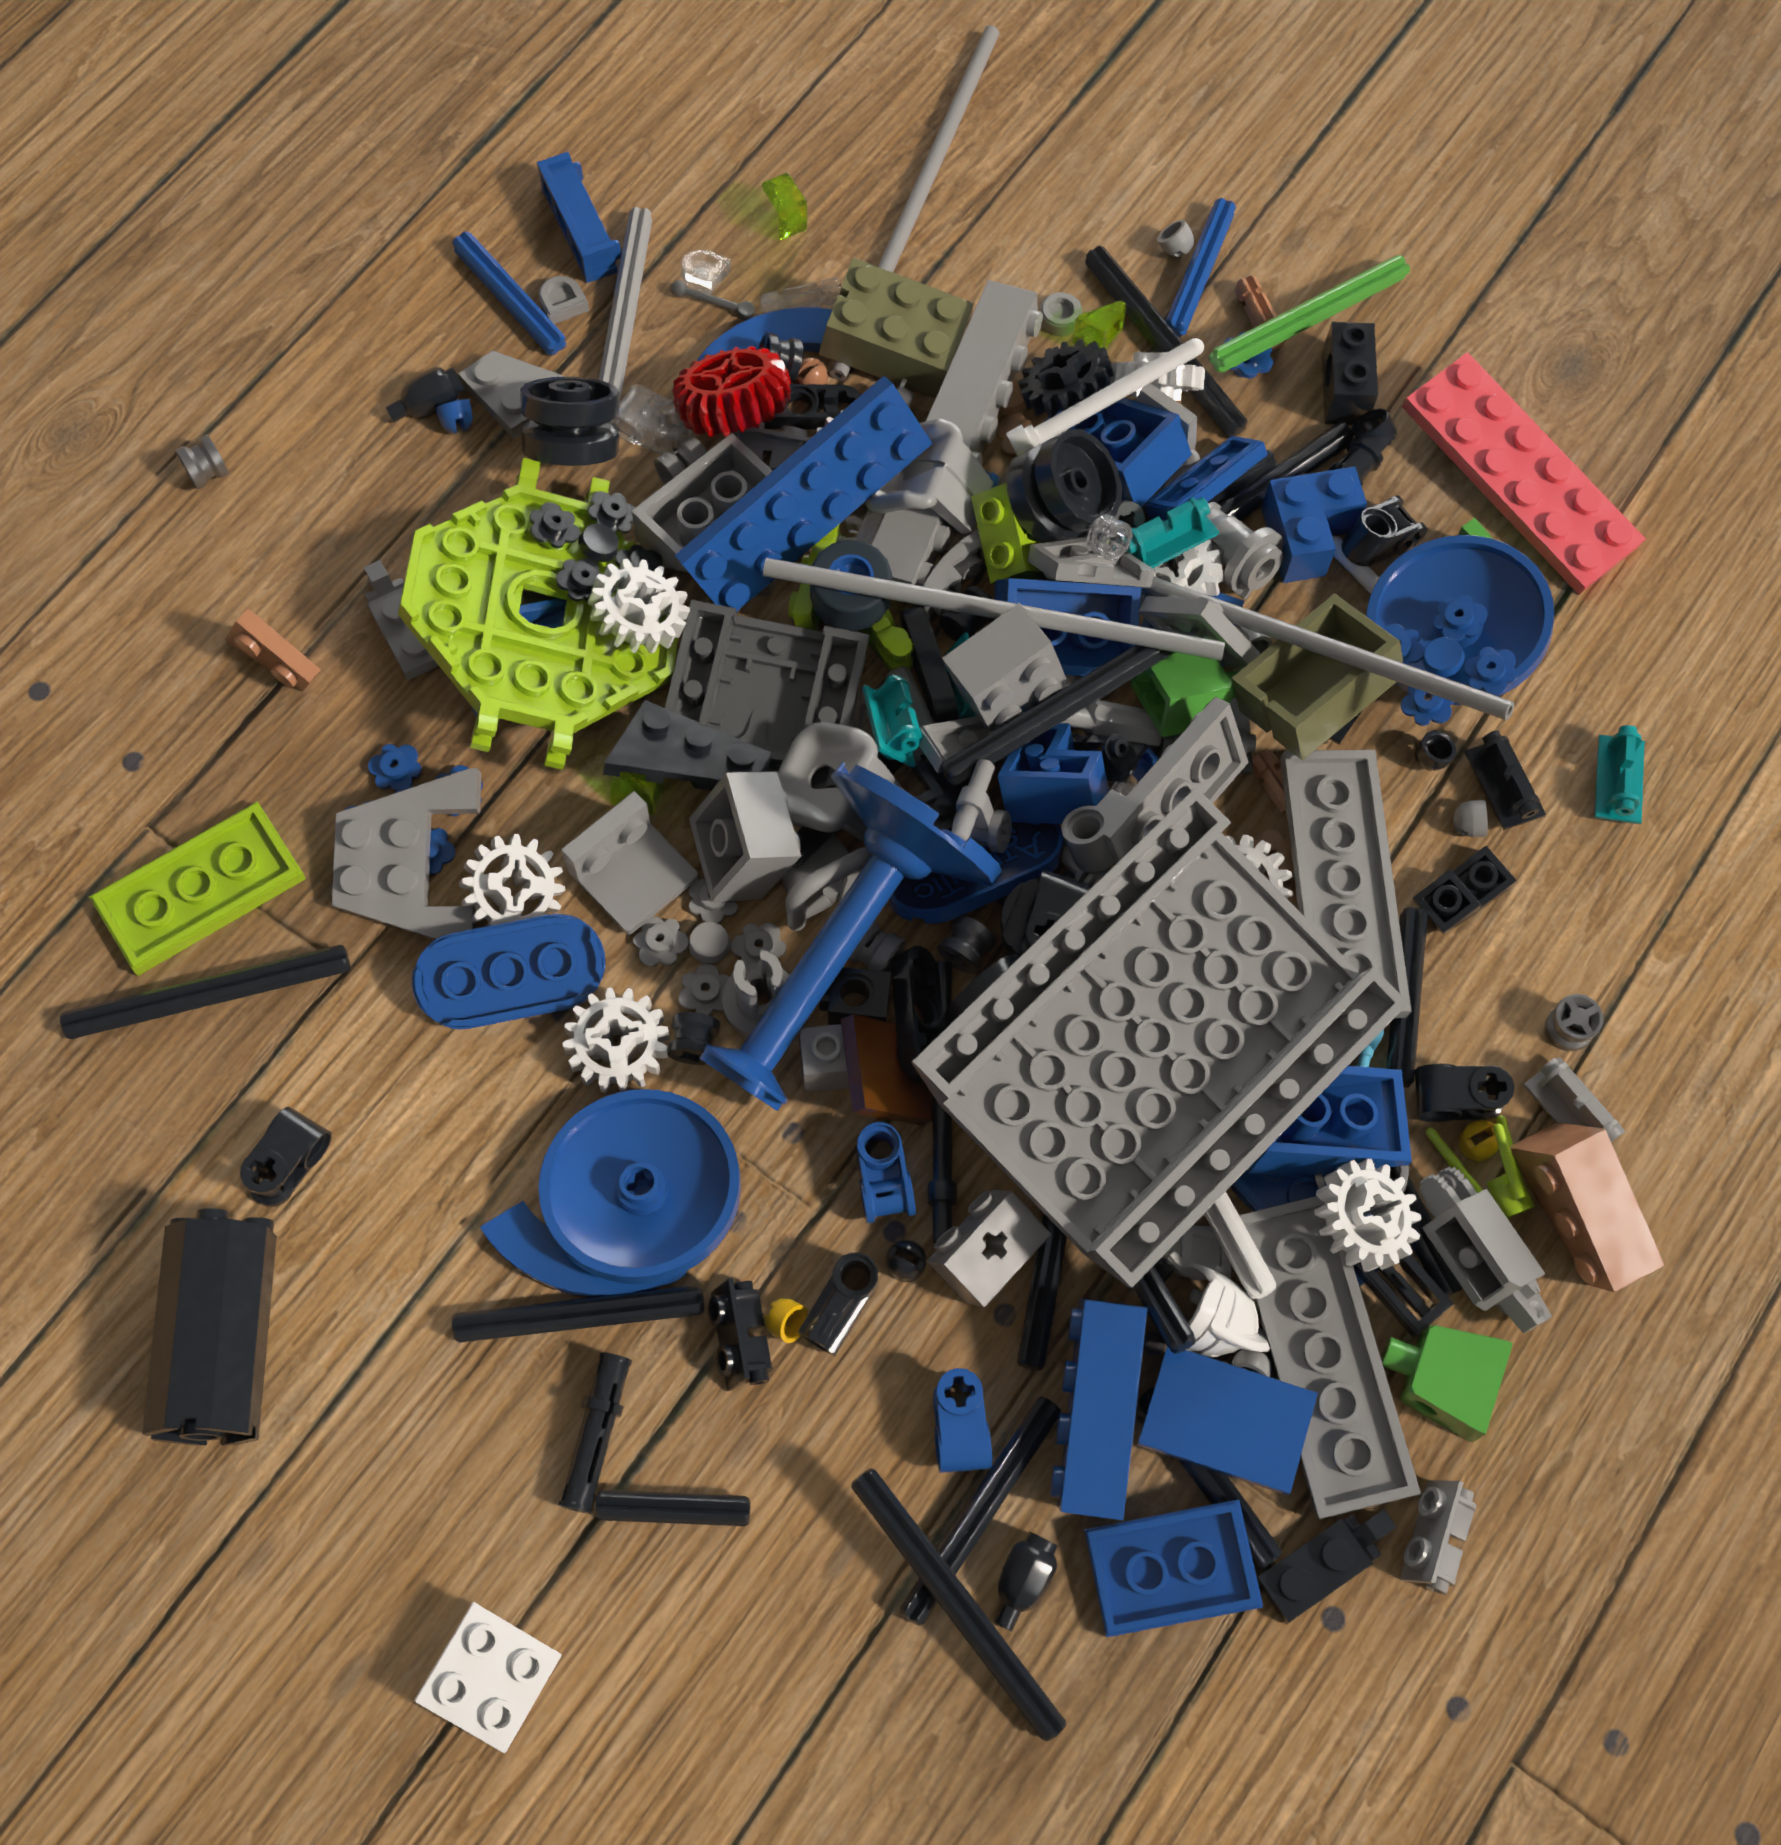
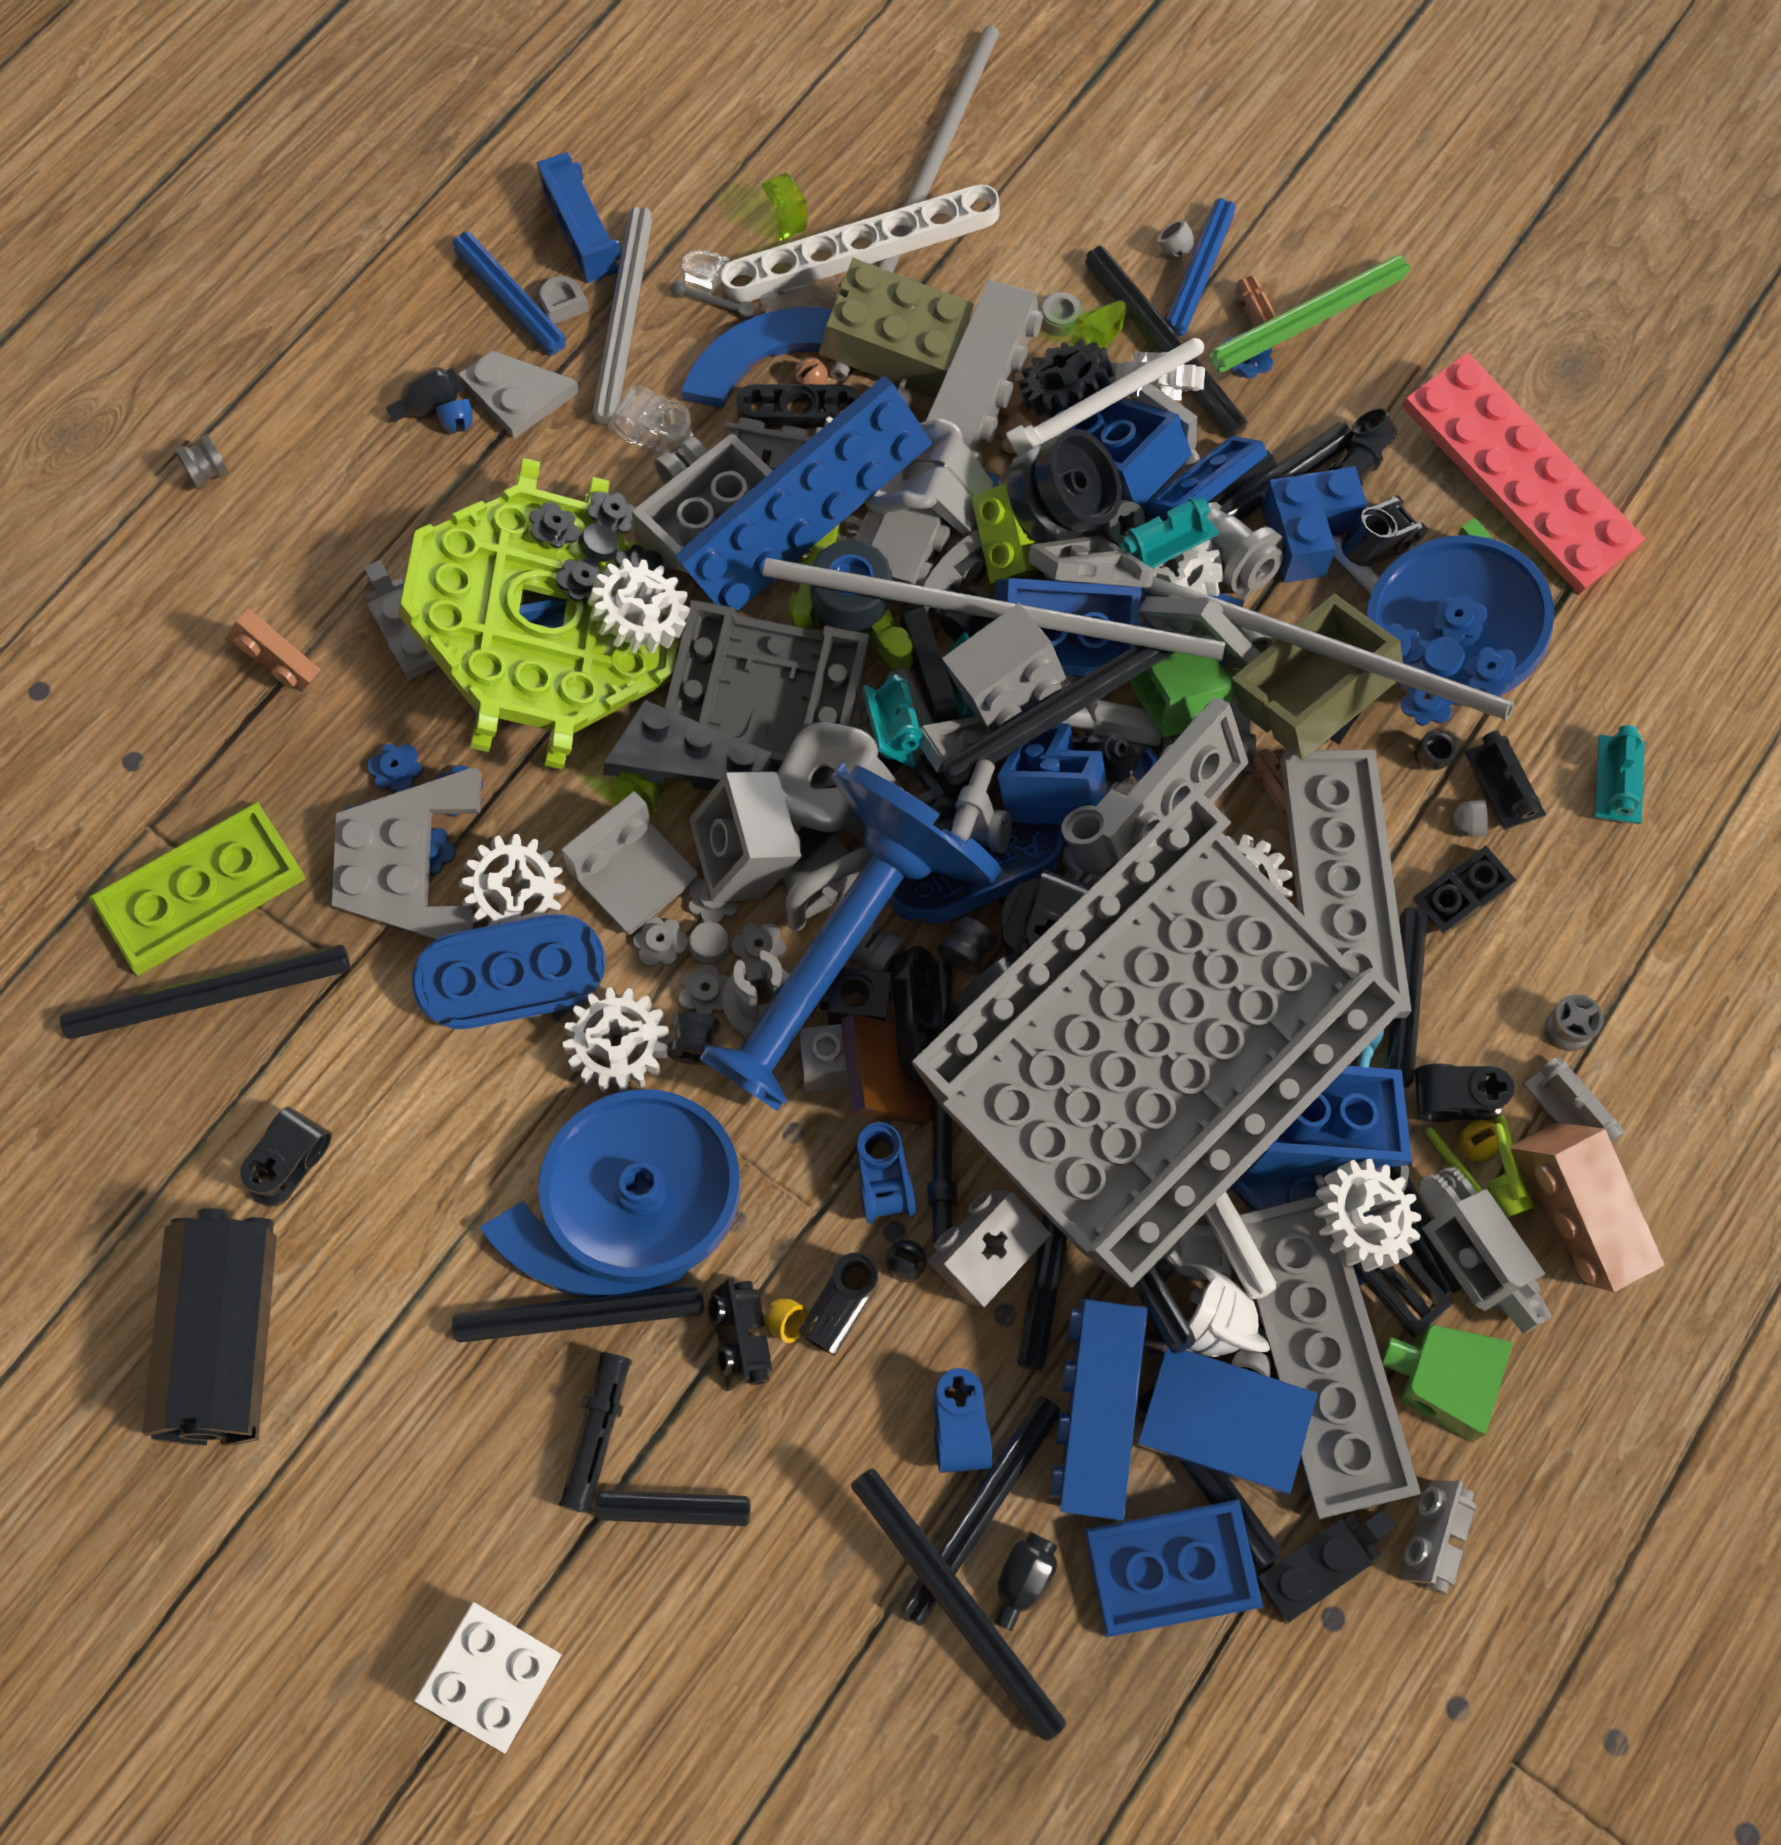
(569, 421): black wheel -> none
(731, 391): red gear -> none
(789, 351): black wheel -> none
(876, 229): none -> white beam
(1109, 537): clear bush -> none
(1349, 372): black brick -> none

